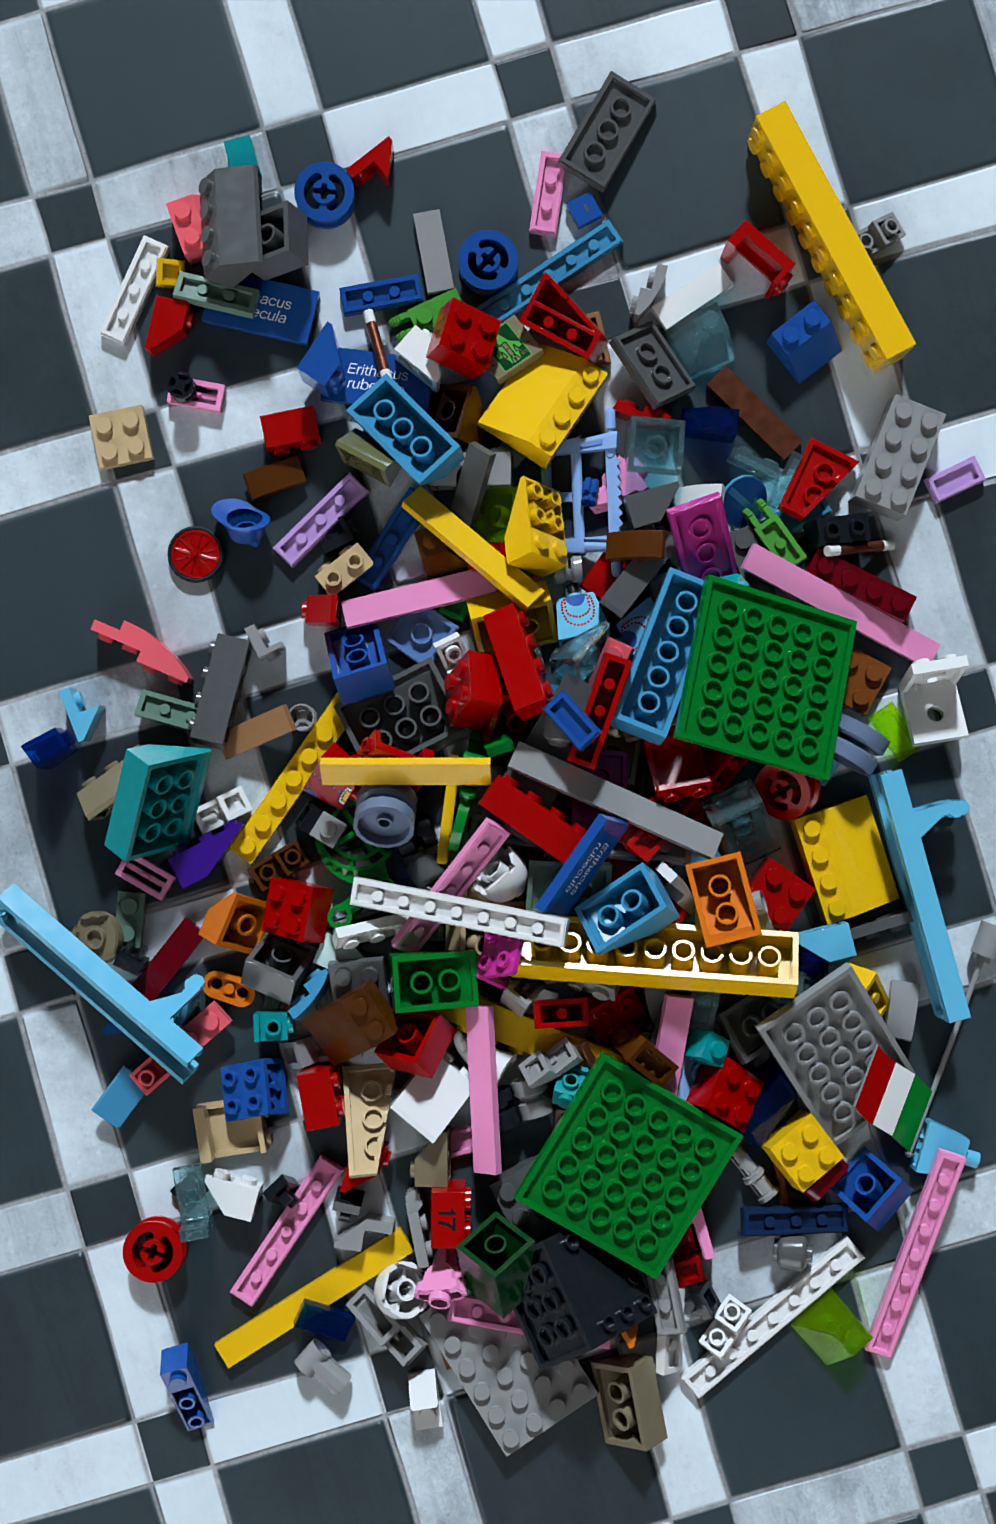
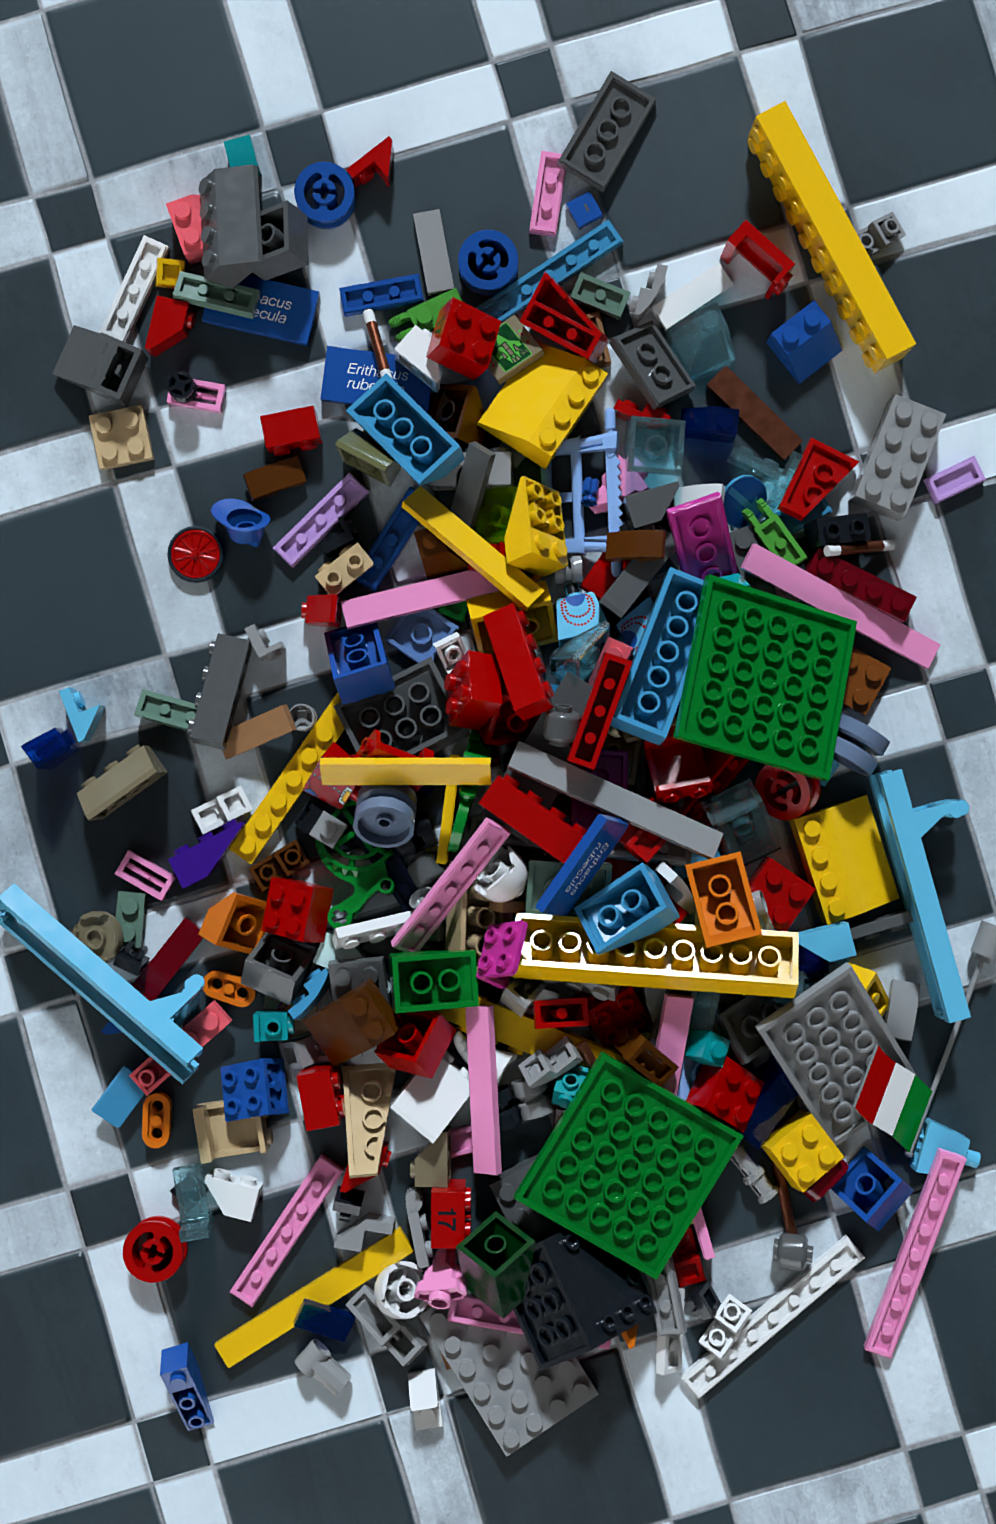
(101, 365): none -> dark grey slope
(152, 654): coral slope -> none
(156, 799): teal slope -> none
(157, 1118): none -> orange plate
(282, 1191): black tile -> none
(323, 365): blue slope -> none
(460, 911): white tile -> none
(498, 745): green tile -> none
(572, 720): blue tile -> none
(600, 296): none -> sand green plate
(629, 1401): dark tan slope -> none
(794, 1219): dark blue tile -> none
(831, 1328): clear neon green slope -> none
(893, 726): clear neon green tile -> none
(929, 687): white bracket -> none

